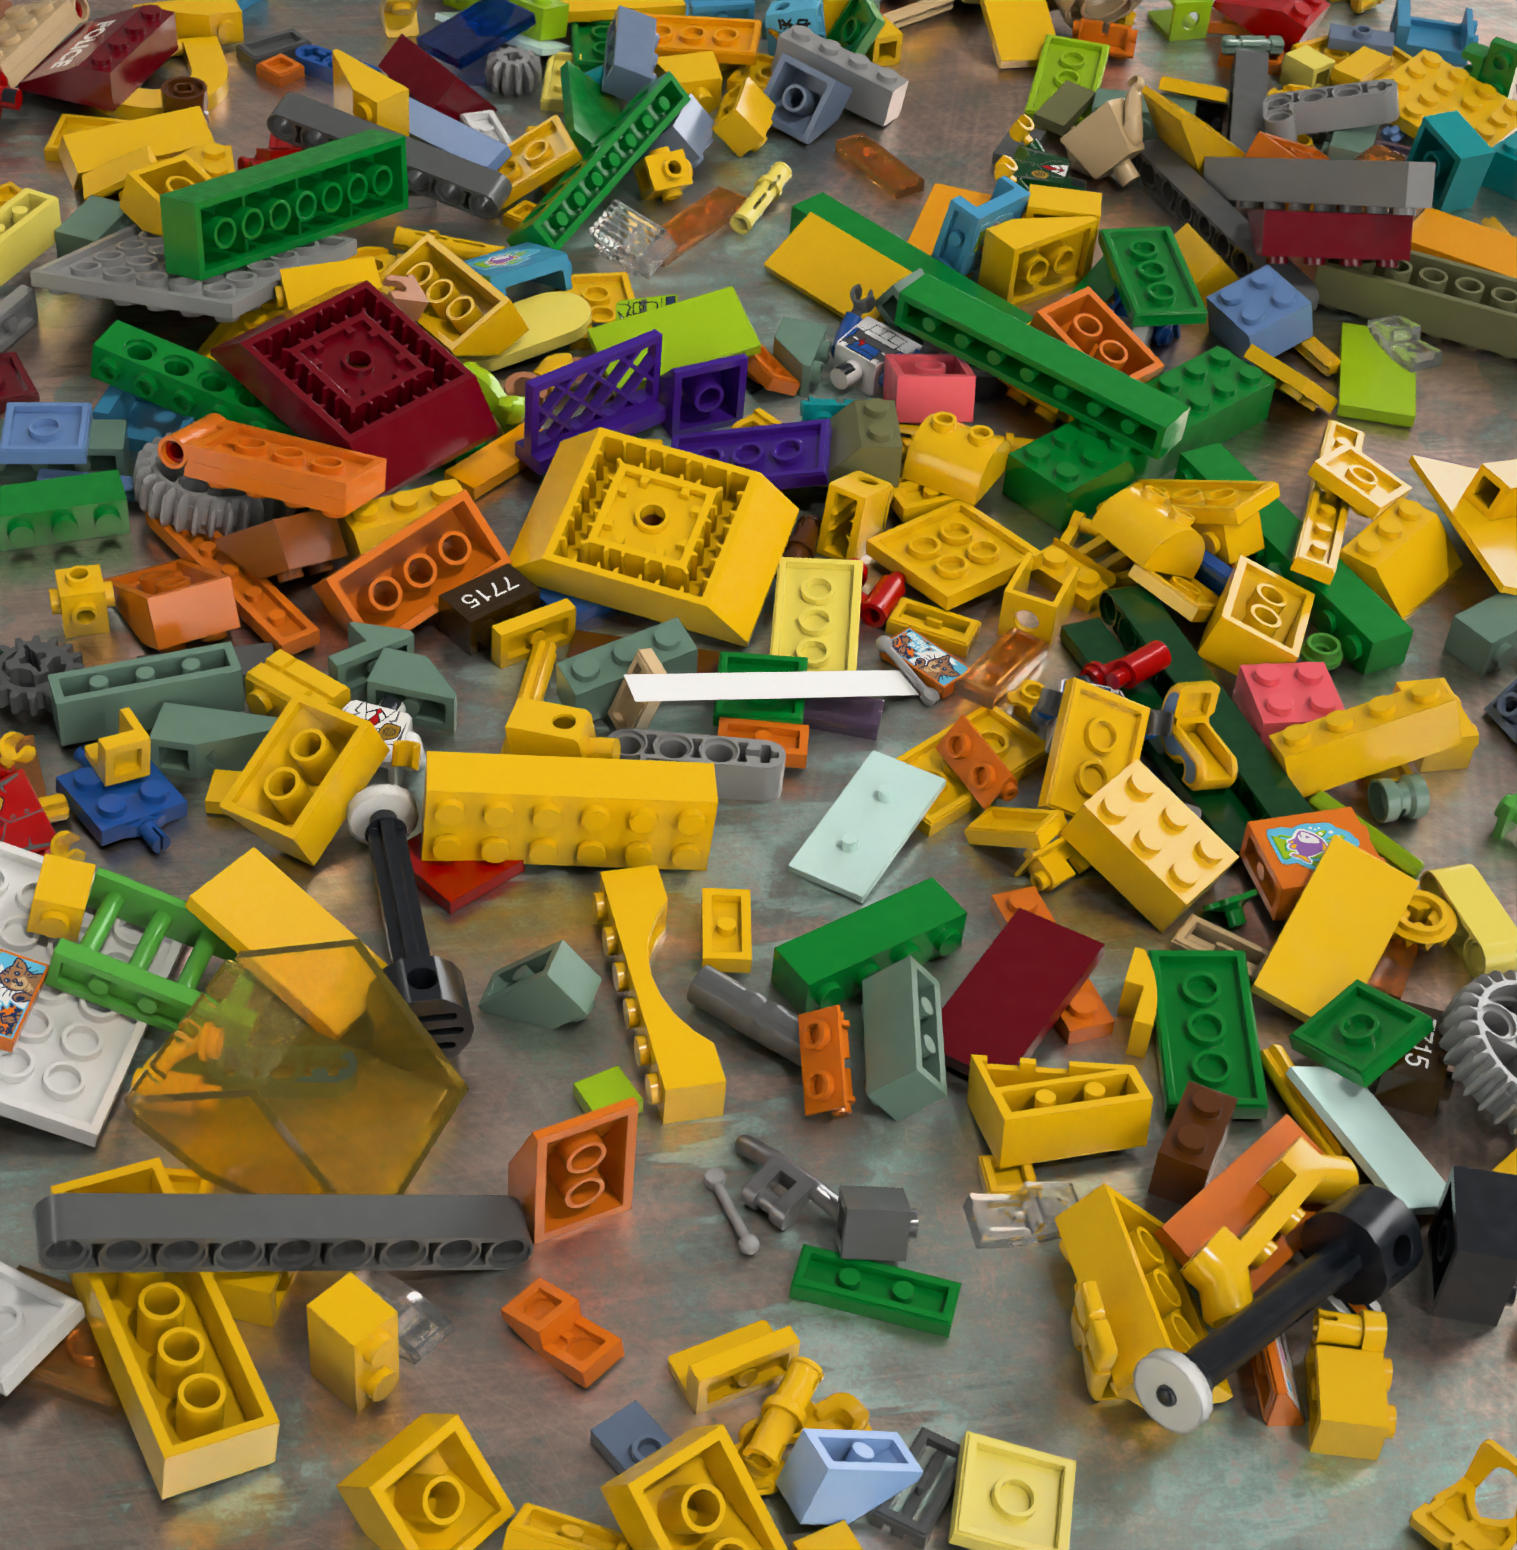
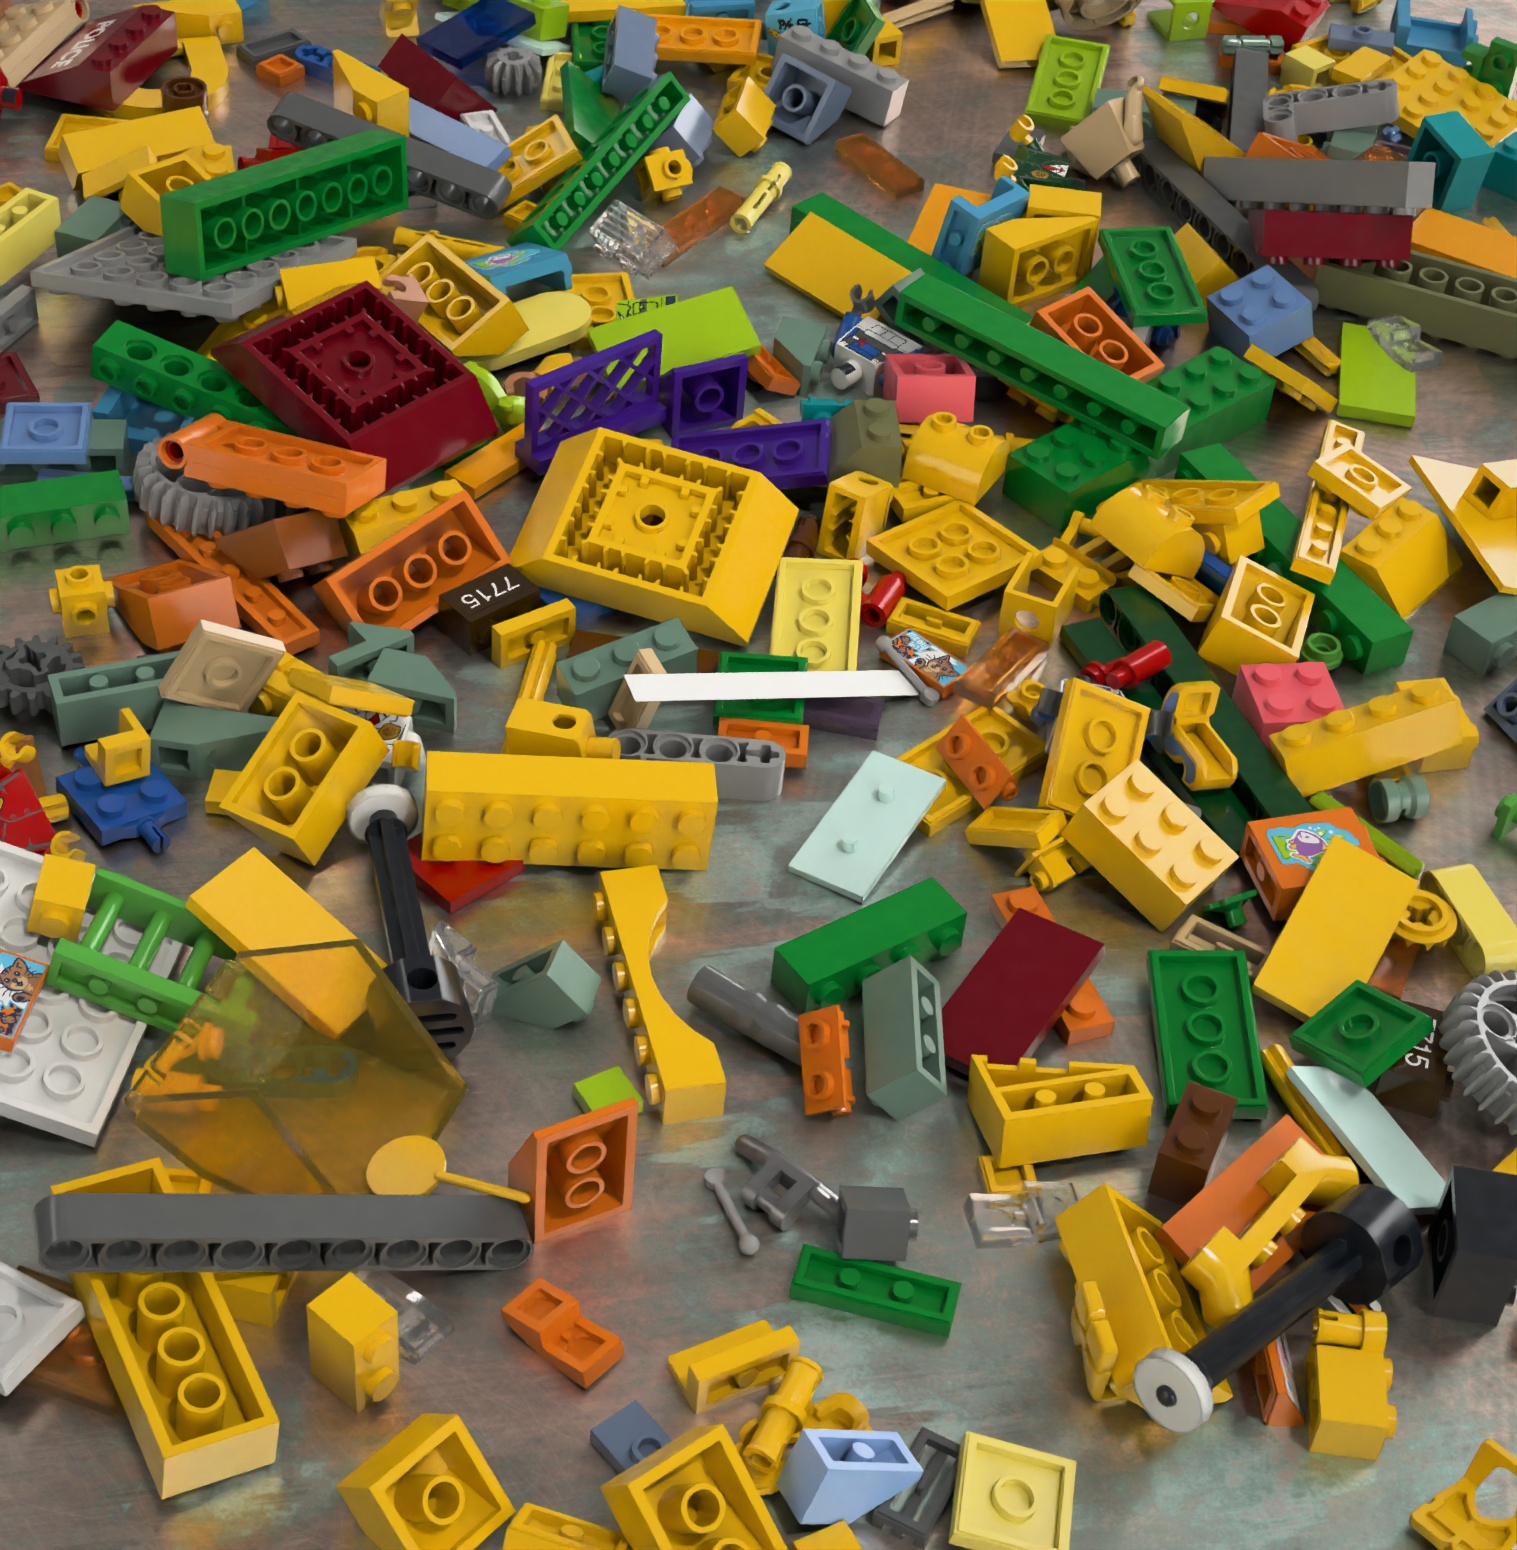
(221, 667): none -> tan tile
(350, 693): none -> yellow tile
(416, 1168): none -> yellow piece
(479, 986): none -> clear slope
(697, 75): yellow torso -> none
(726, 929): yellow plate -> none
(1064, 107): olive tile -> none
(1119, 37): orange hinge -> none
(1139, 1002): yellow slope -> none

